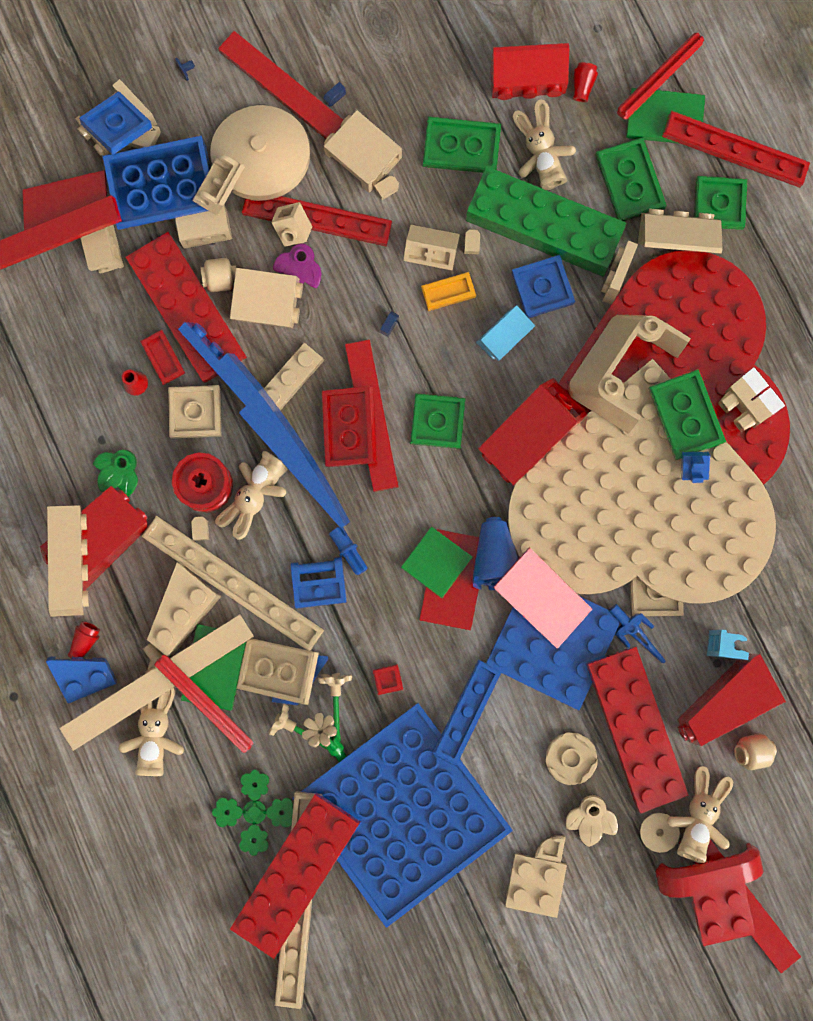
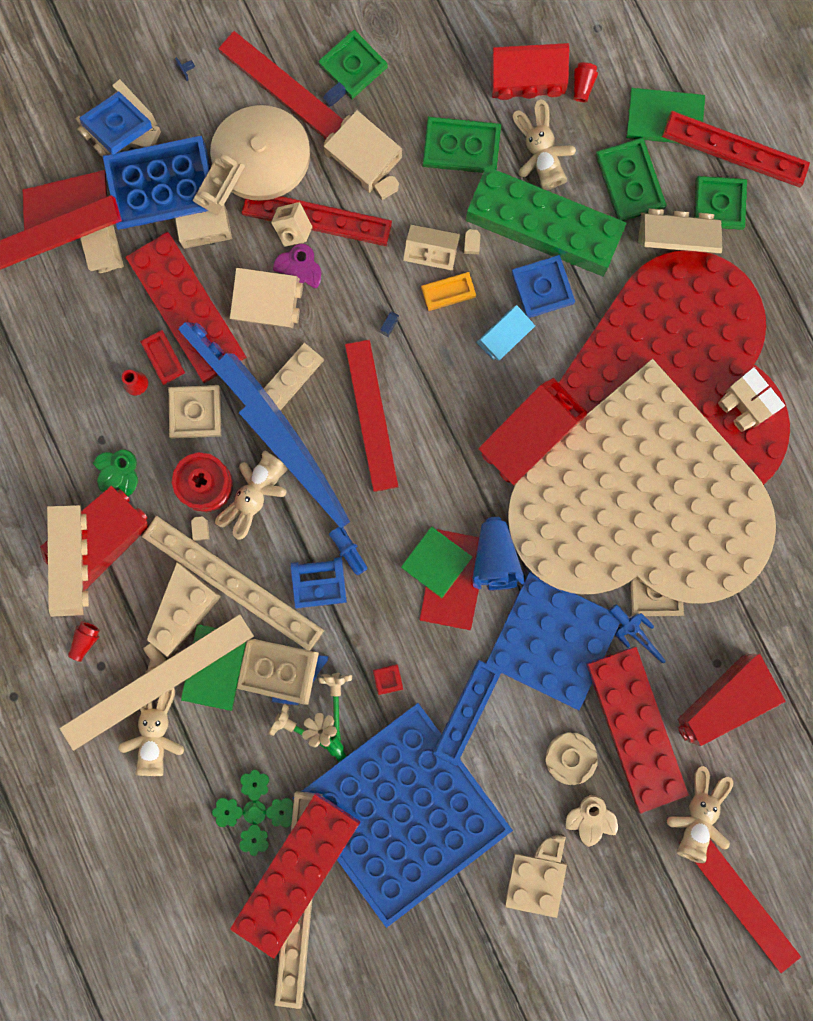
(81, 676): blue wing -> none
(203, 703): axle -> none
(218, 274): tan head -> none
(349, 426): red plate -> none
(353, 64): none -> green tile
(437, 421): green tile -> none
(542, 598): piece -> none
(593, 381): tan windscreen -> none
(620, 266): tan plate -> none
(651, 84): red axle -> none
(658, 834): tan piece -> none
(687, 414): green tile -> none
(695, 466): blue tile -> none
(716, 893): red piece -> none
(722, 645): medium azure hinge -> none
(755, 751): tan head -> none

